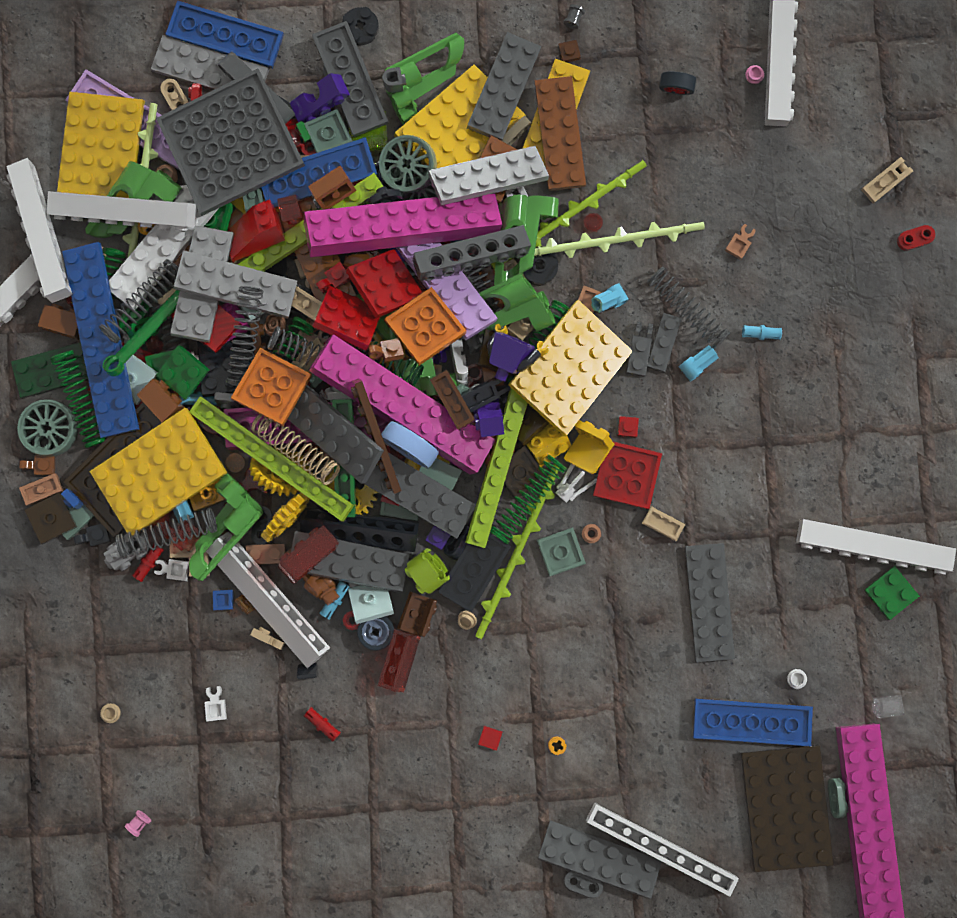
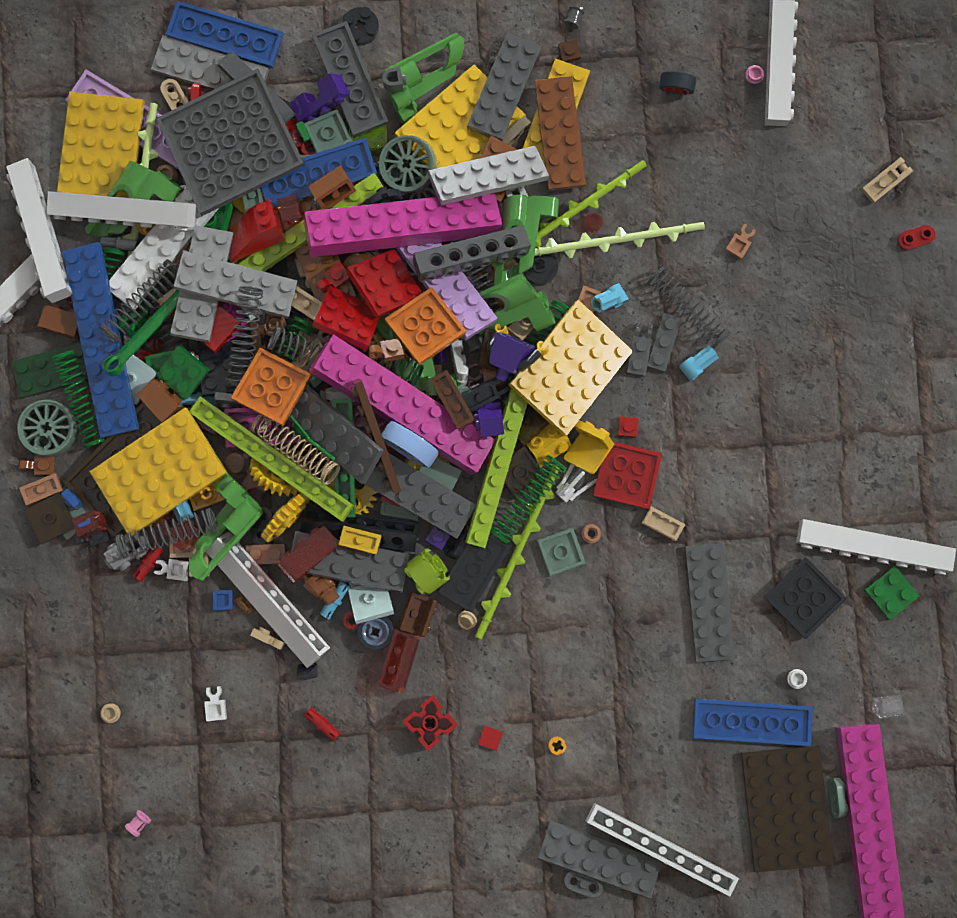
(89, 524): none -> clear red brick
(119, 243): none -> dark grey axle
(300, 431): none -> green piece
(359, 540): none -> yellow plate
(430, 734): none -> red brick
(761, 332): medium azure pin -> none
(805, 598): none -> black plate

